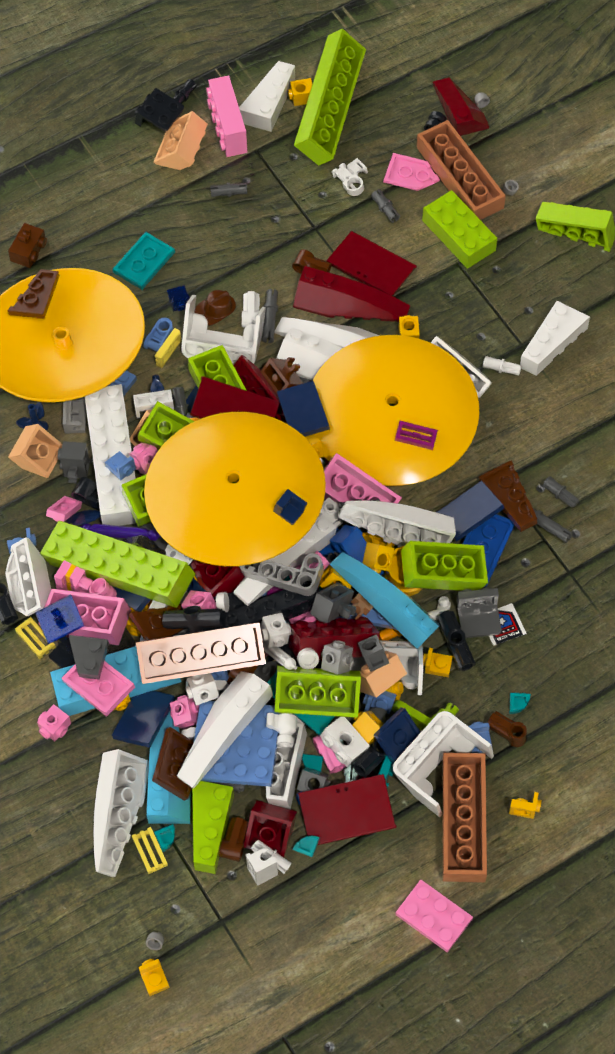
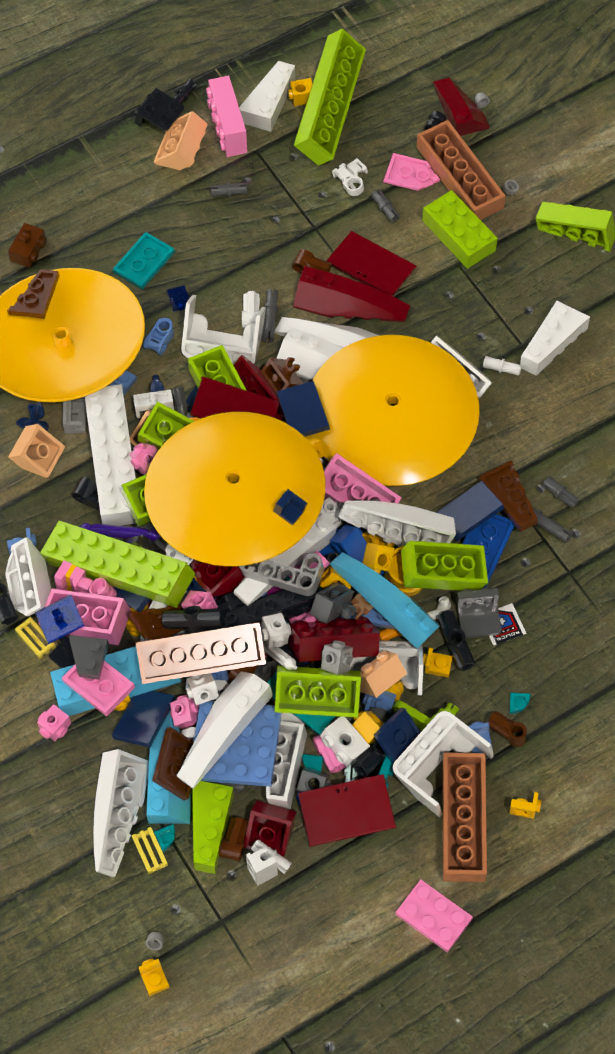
(63, 509): bright pink plate -> none
(74, 460): dark grey brick -> none
(83, 517): dark blue sticker -> none
(120, 465): medium blue bracket -> none
(168, 348): light yellow tile -> none
(216, 306): reddish brown piece -> none
(222, 601): white tile -> none
(285, 725): white piece -> none
(307, 845): teal tile -> none
(308, 658): white tile -> none
(373, 653): dark grey brick -> none
(409, 322): yellow brick -> none
(416, 442): magenta tile -> none

